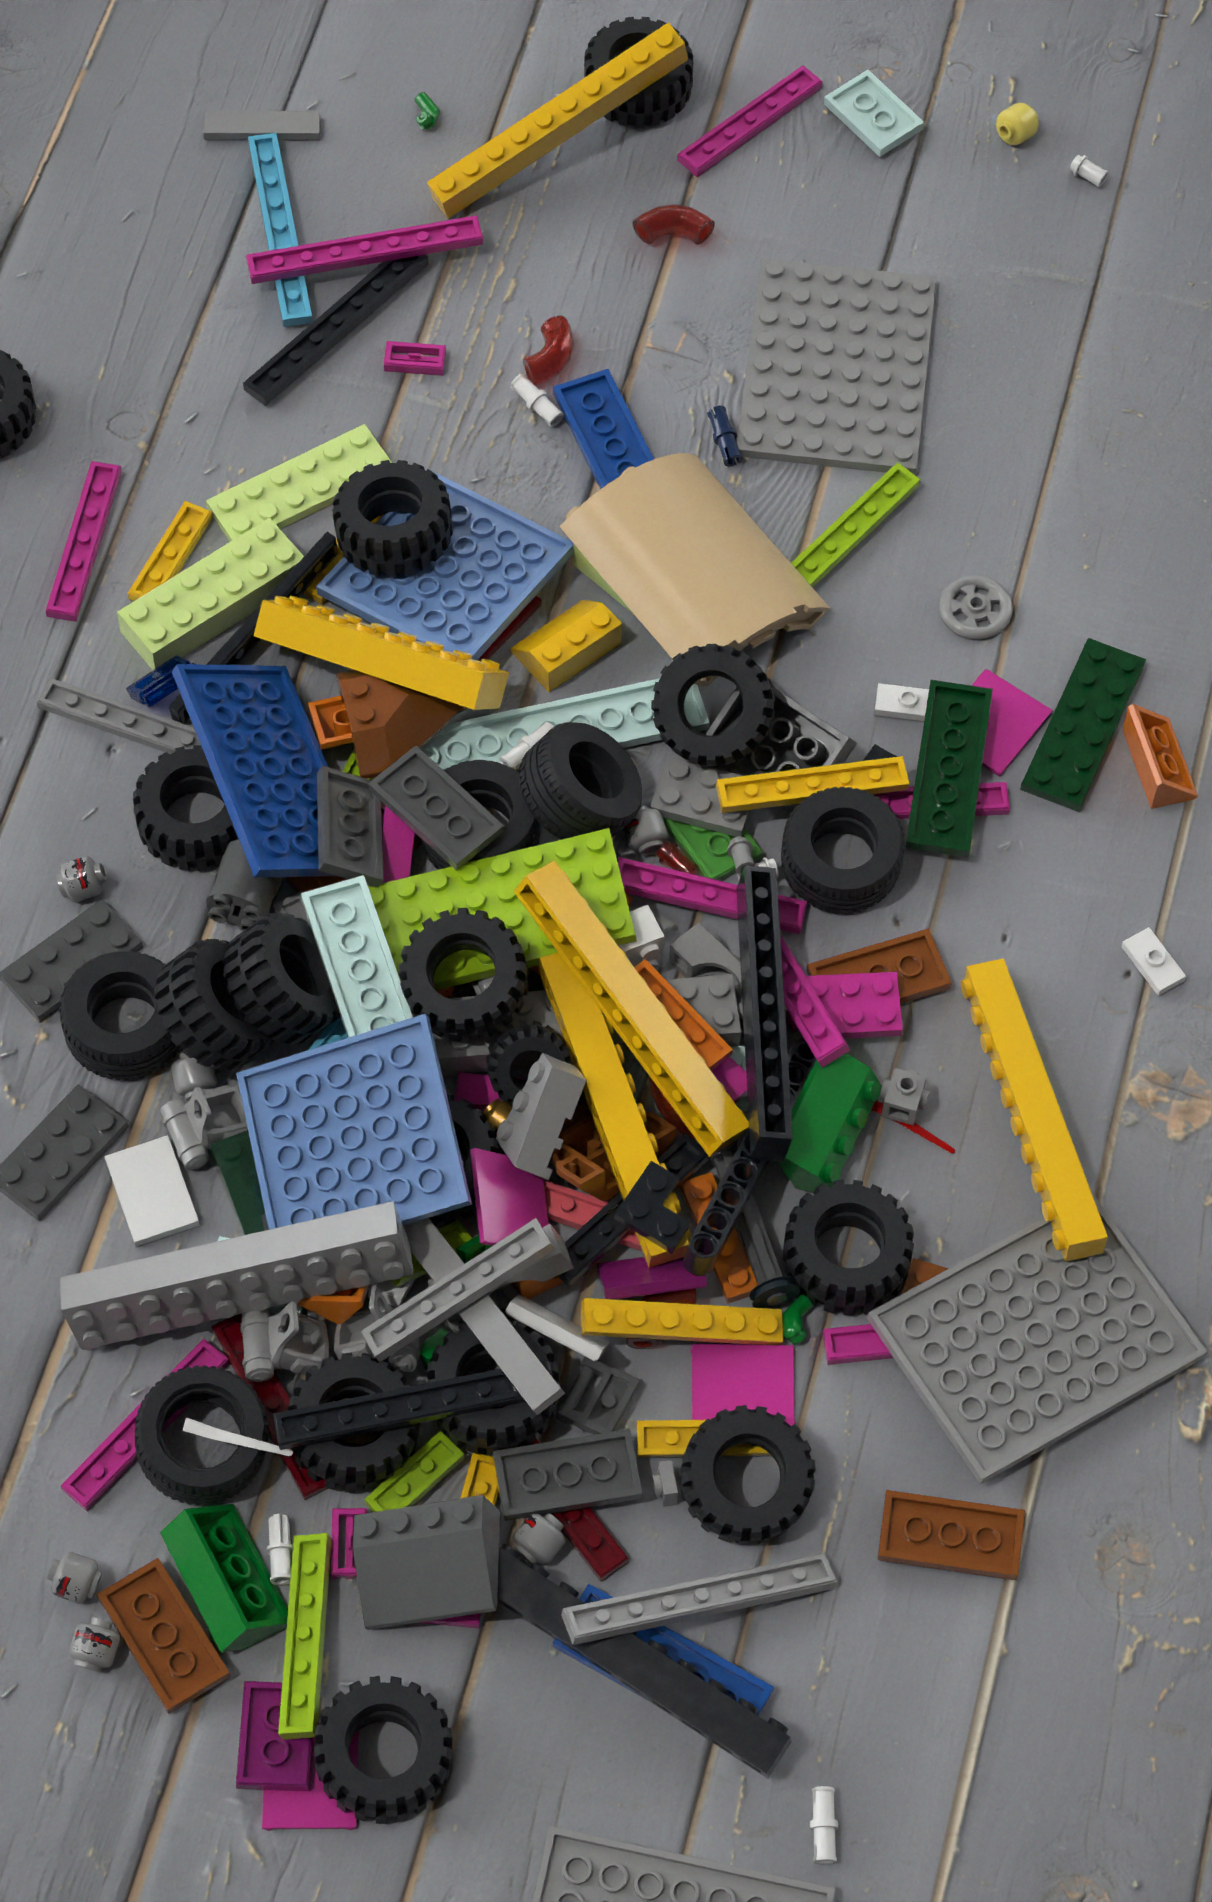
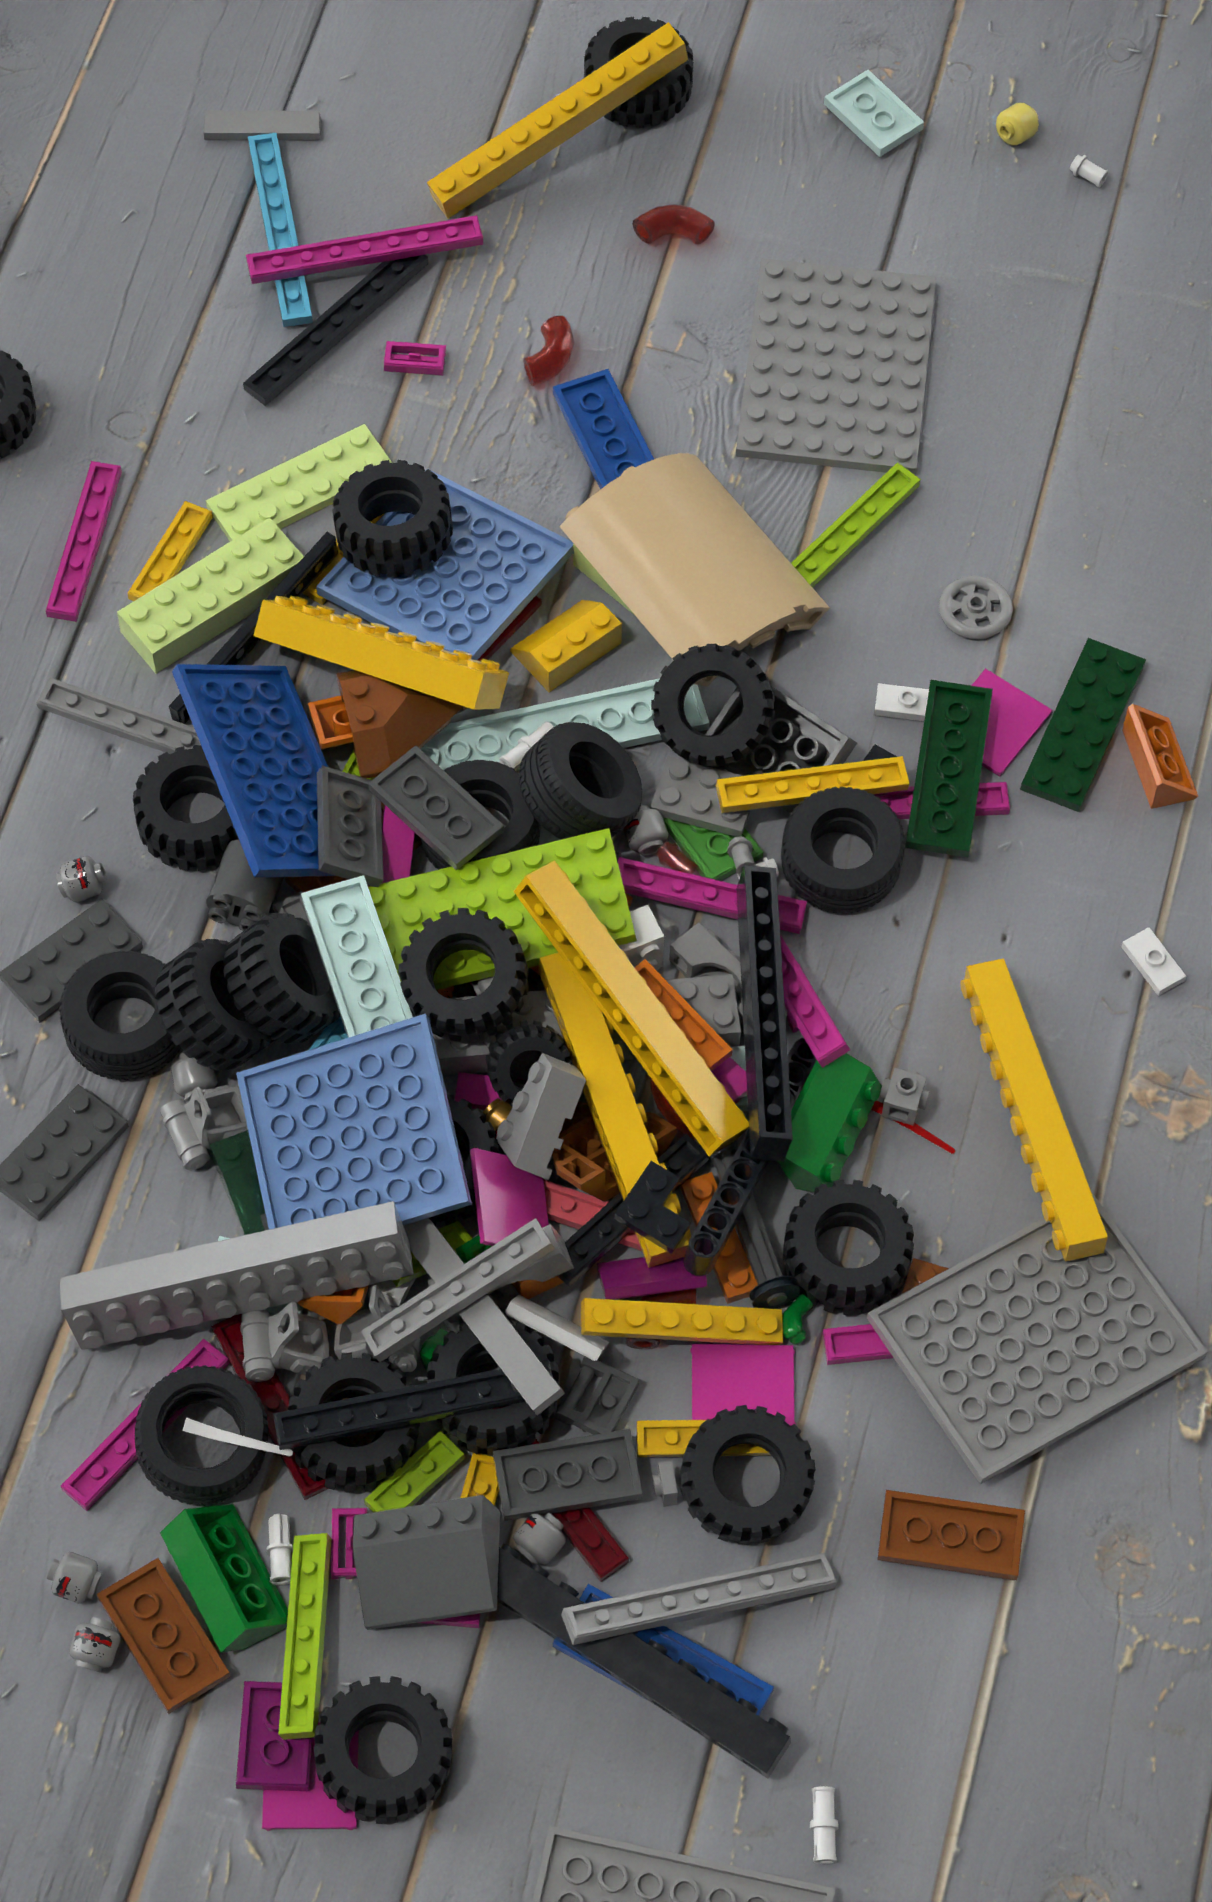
(151, 1191): white tile -> none
(157, 683): clear blue plate -> none
(429, 111): green arm -> none
(537, 400): white pin -> none
(724, 435): dark blue pin -> none
(749, 121): dark pink tile -> none
(861, 1003): dark pink plate -> none
(911, 956): dark orange plate -> none

